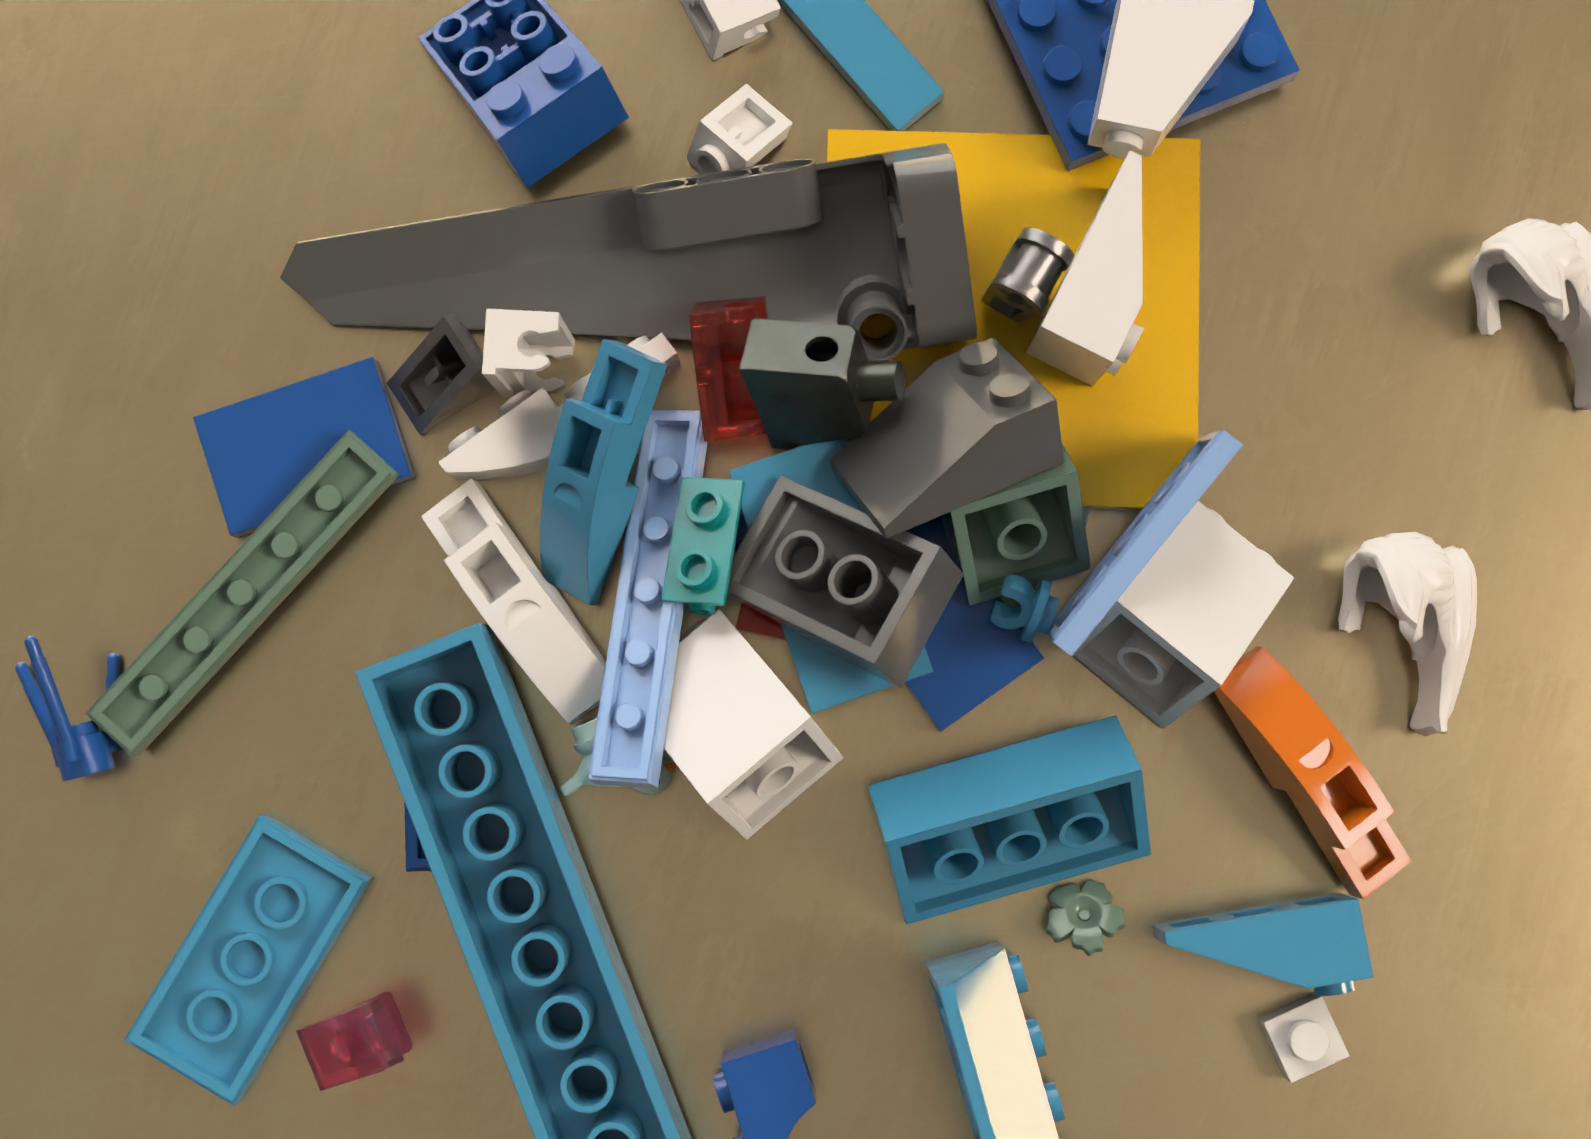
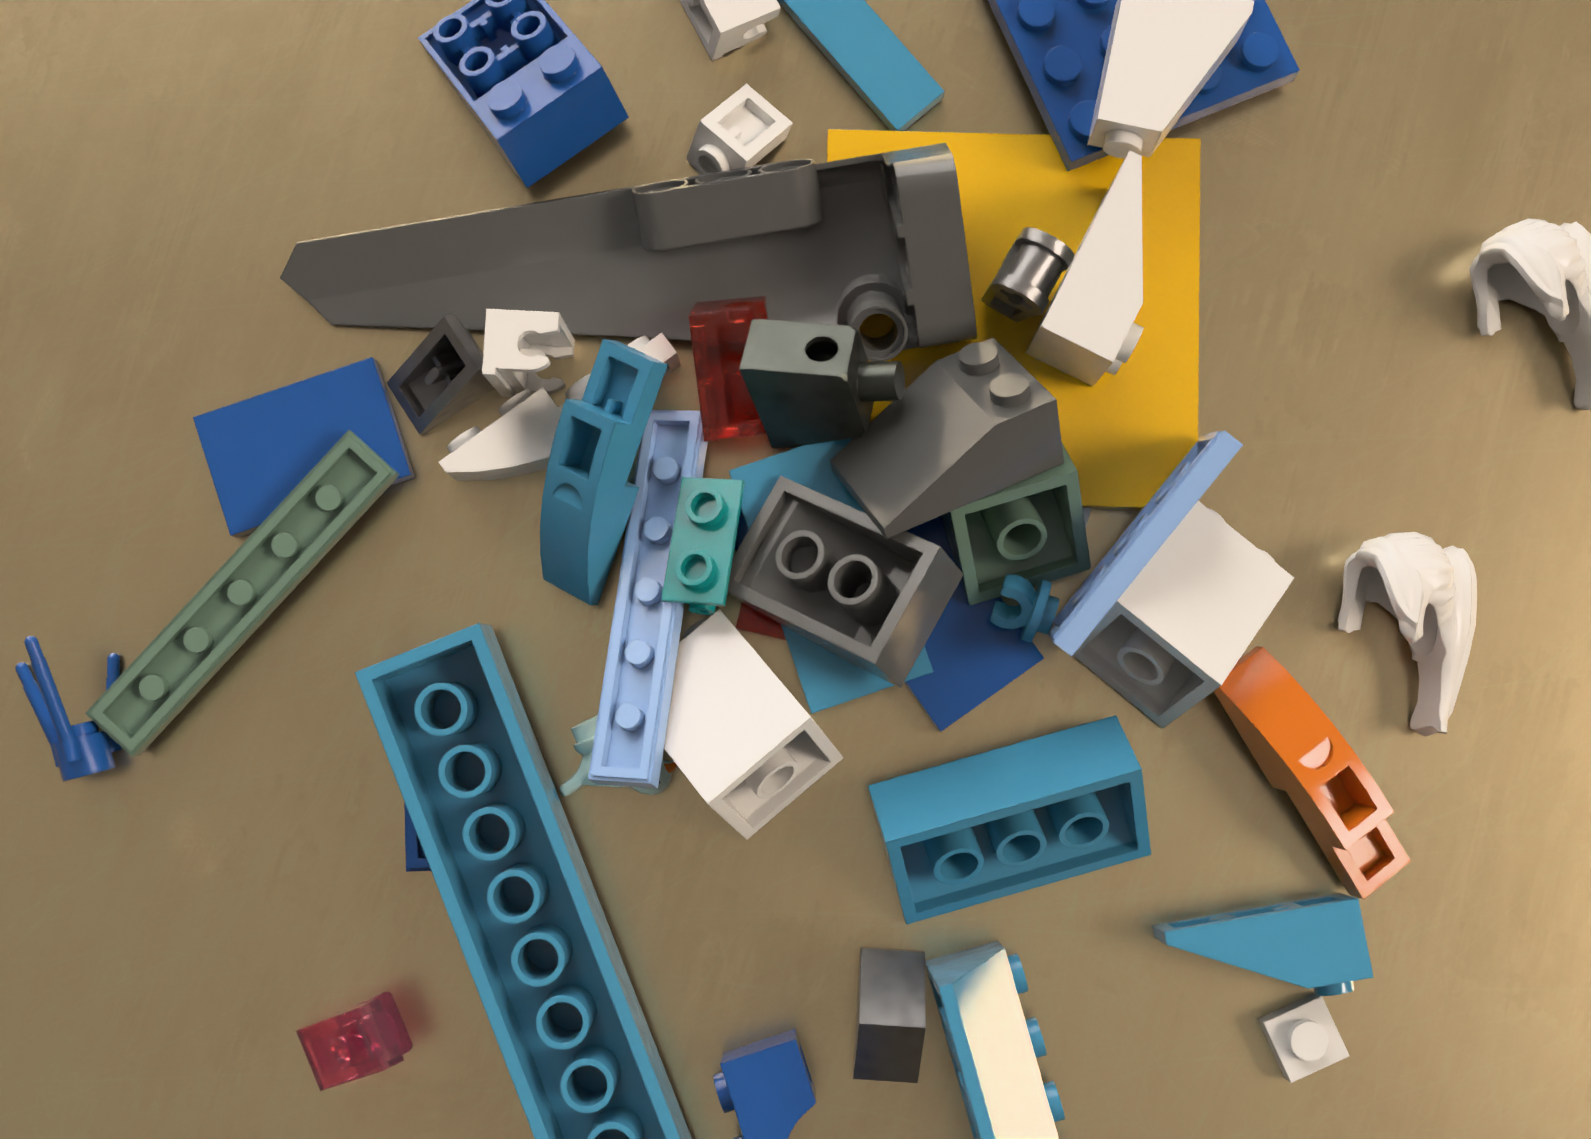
(249, 959): dark azure tile -> none
(518, 600): white slope -> none
(890, 1015): none -> flat silver slope
(1084, 916): sand green plant -> none

